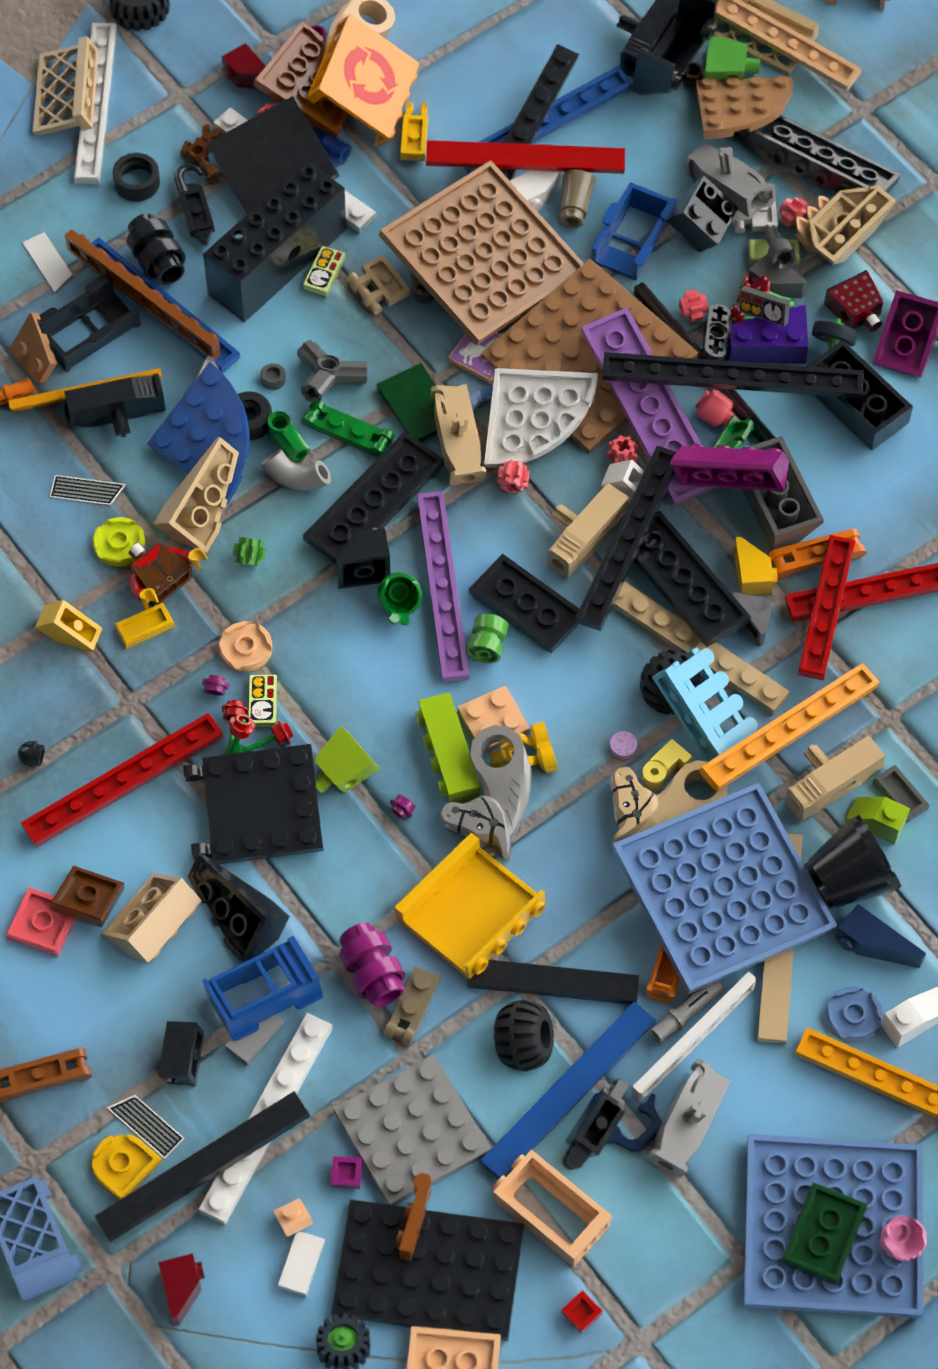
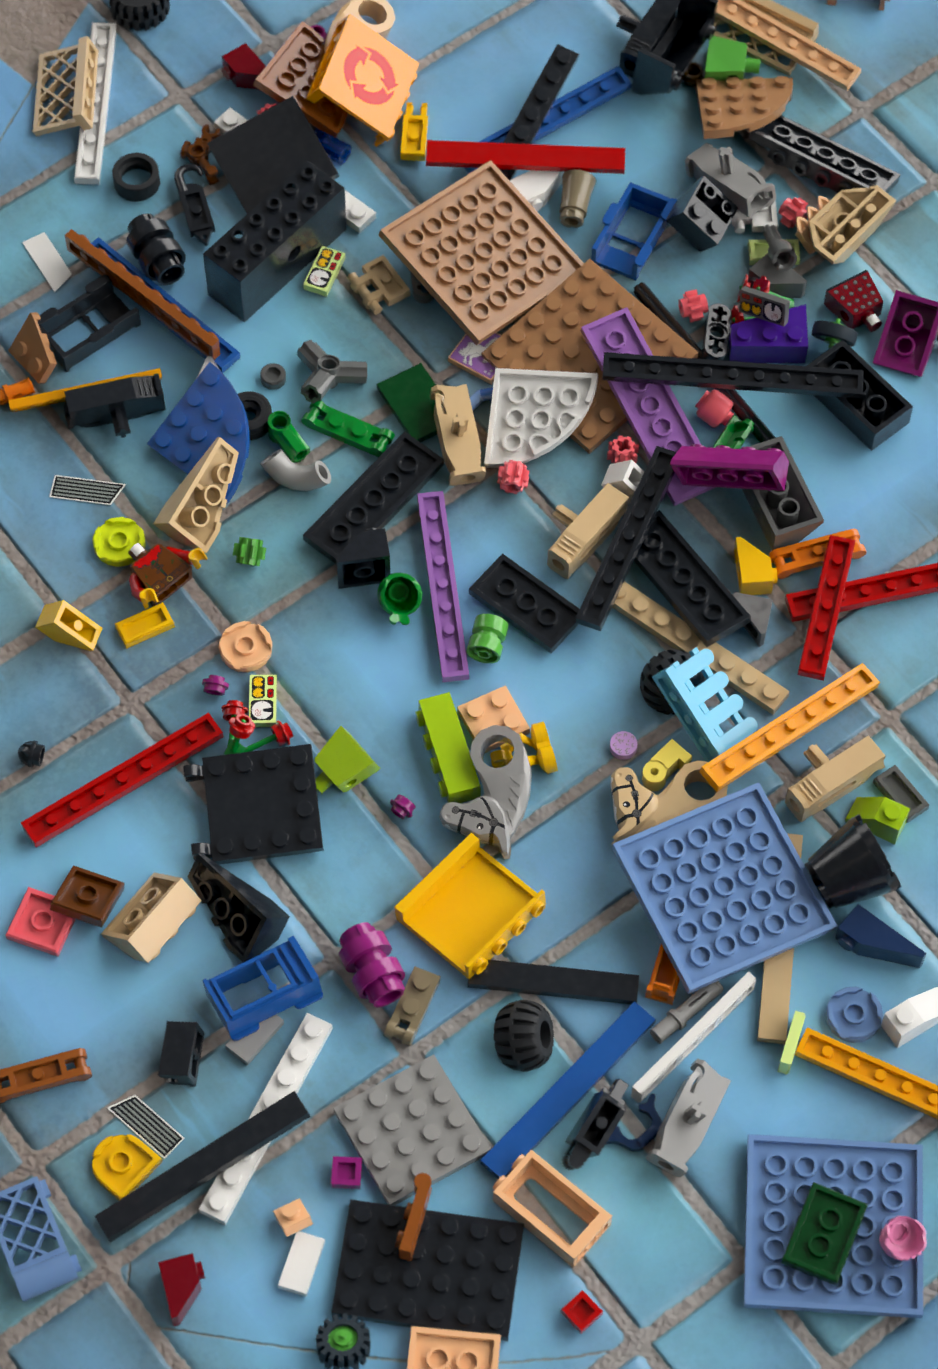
(791, 1042): none -> yellowish green tile

